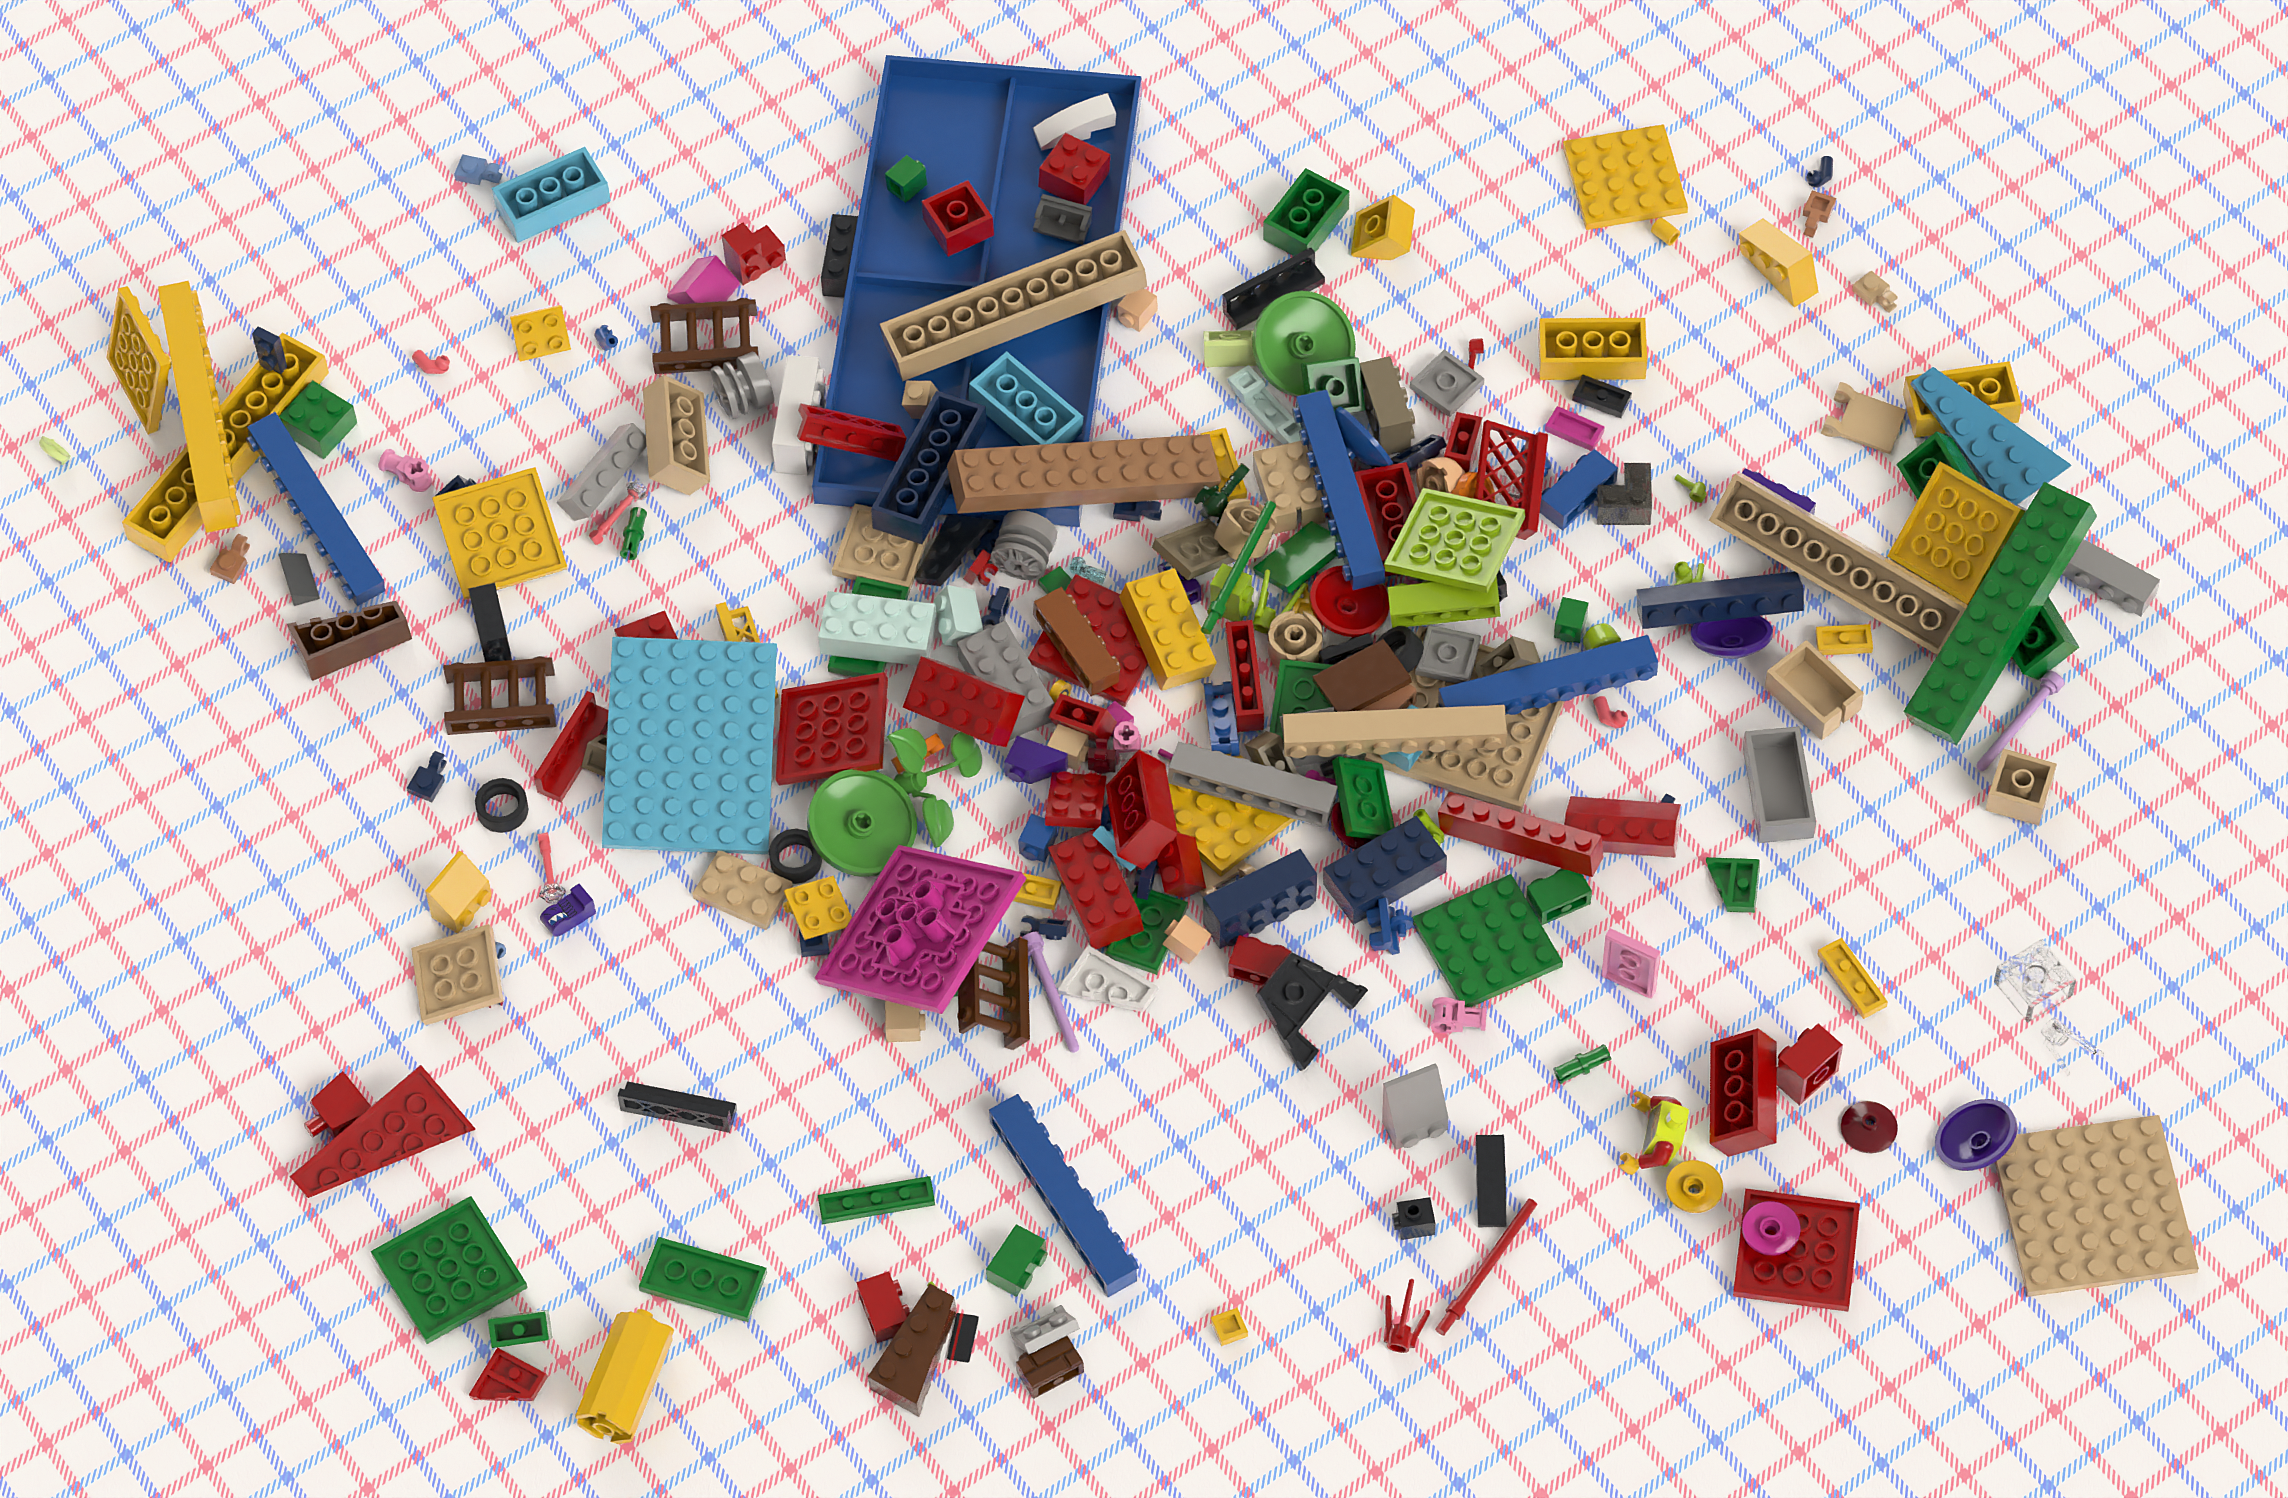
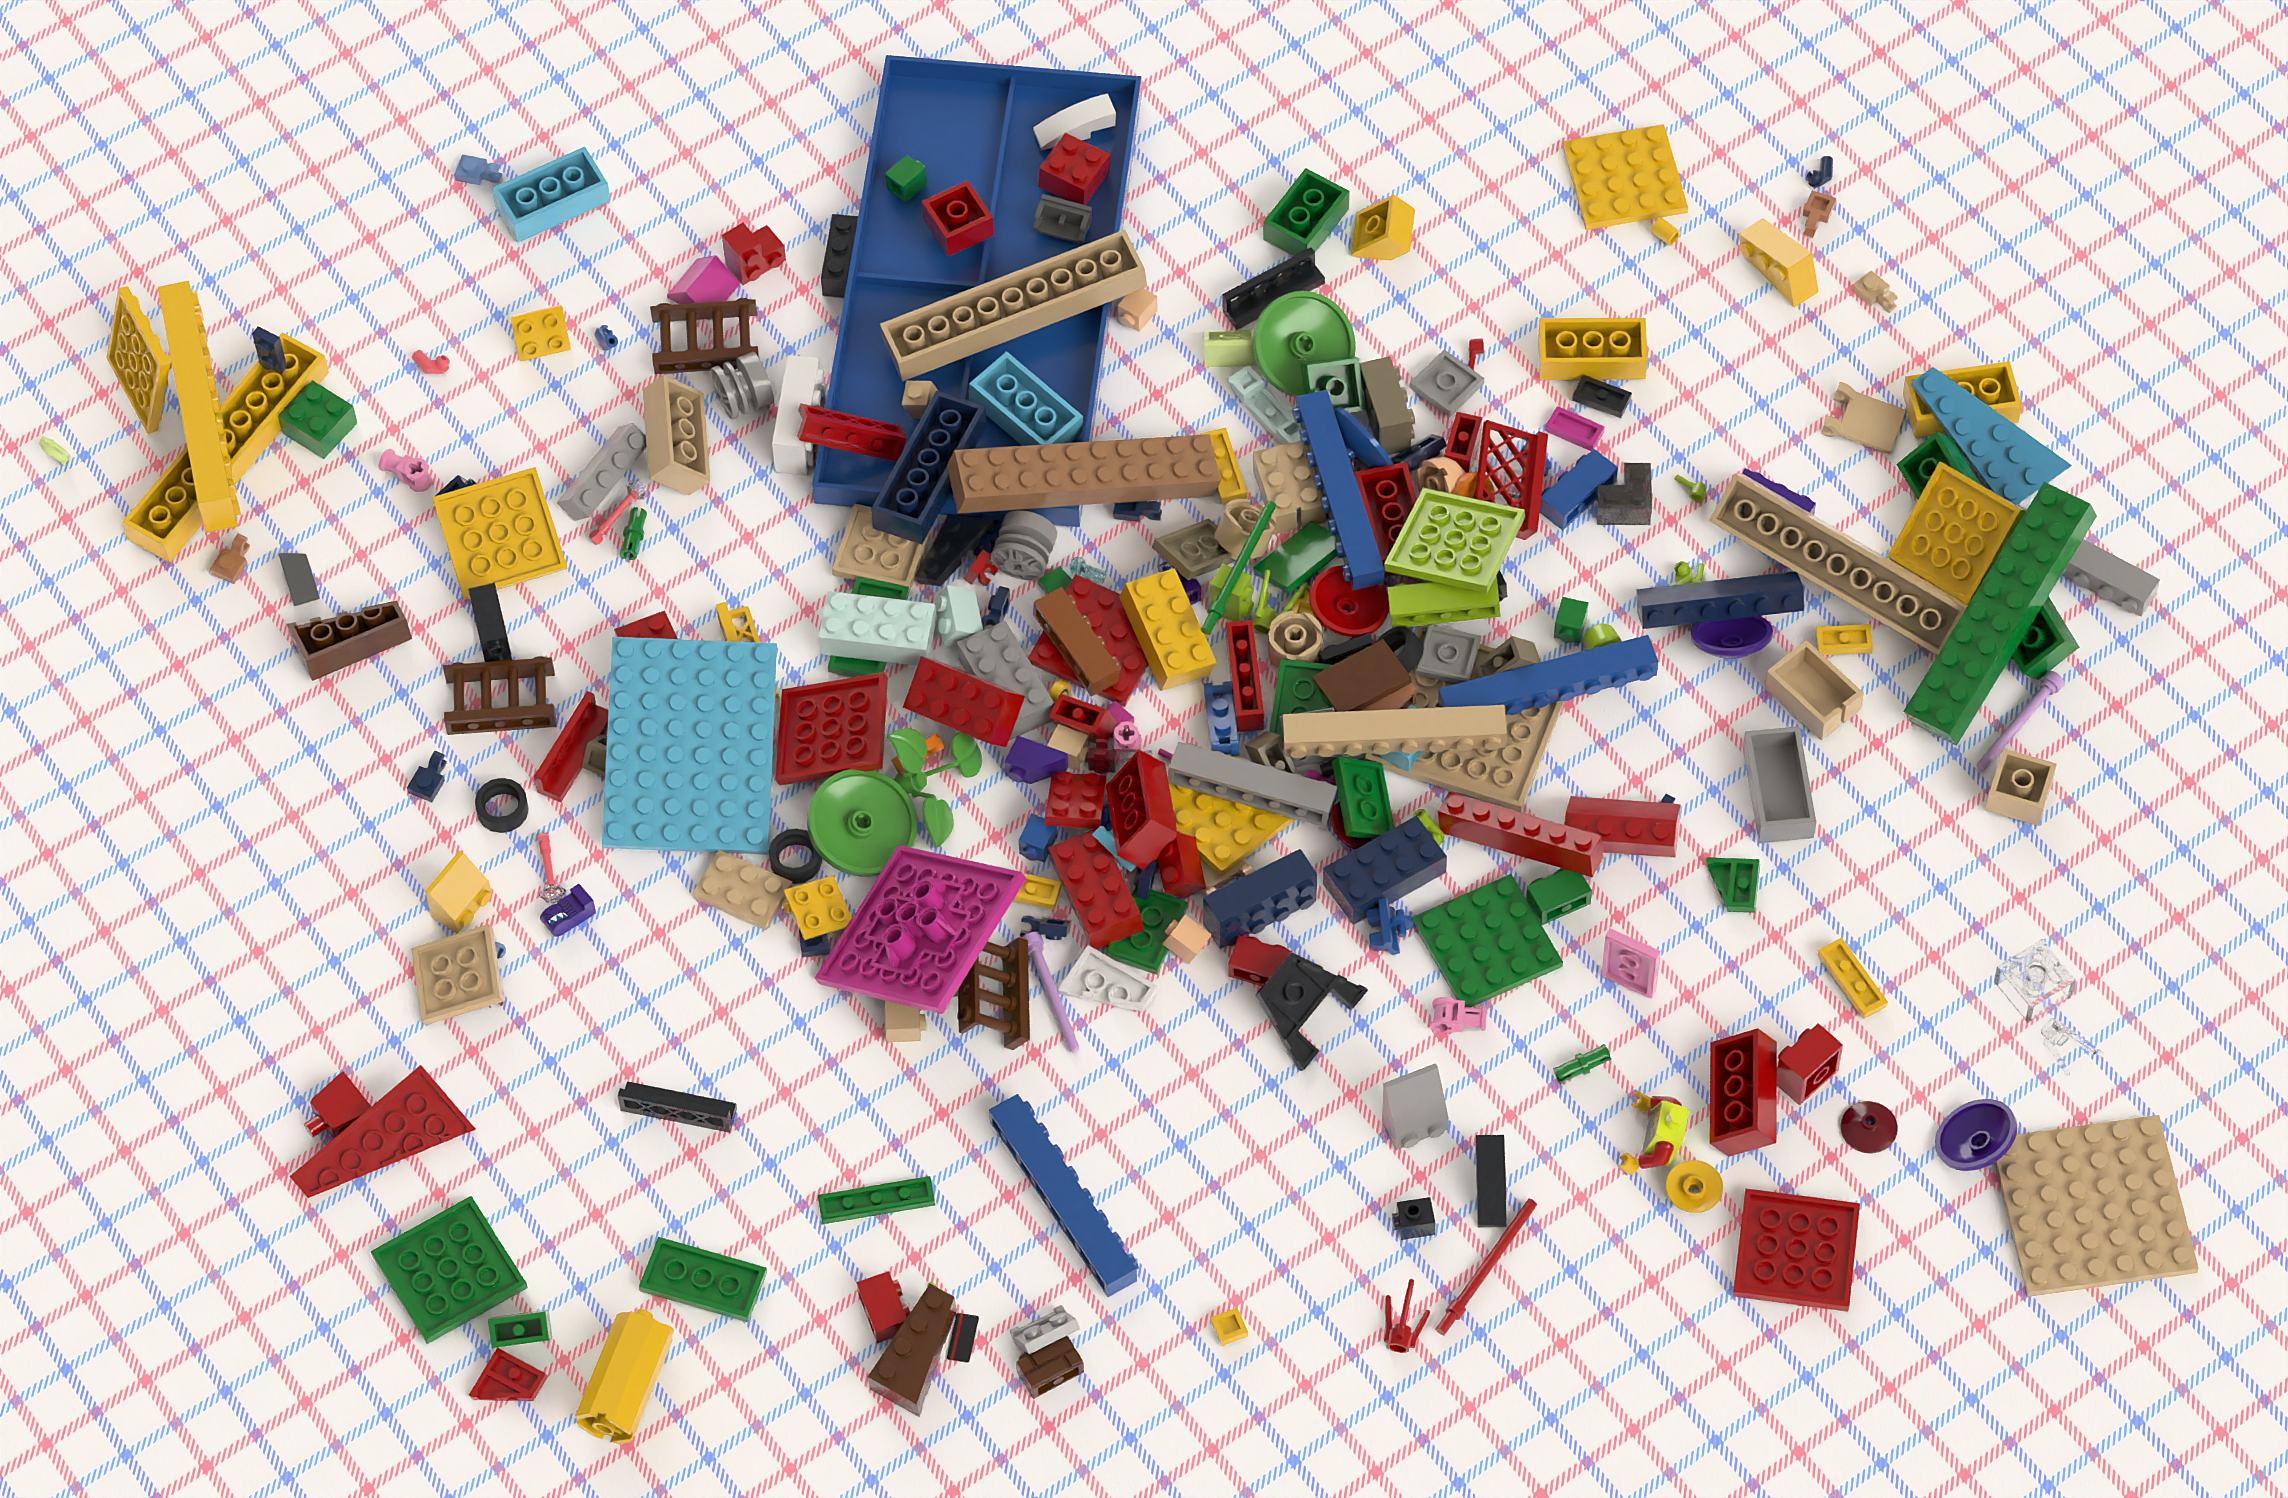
(316, 509): blue brick -> none
(1016, 1260): green brick -> none
(1216, 502): dark green piece -> none
(1606, 716): coral arm -> none
(1773, 1217): dark pink dish -> none

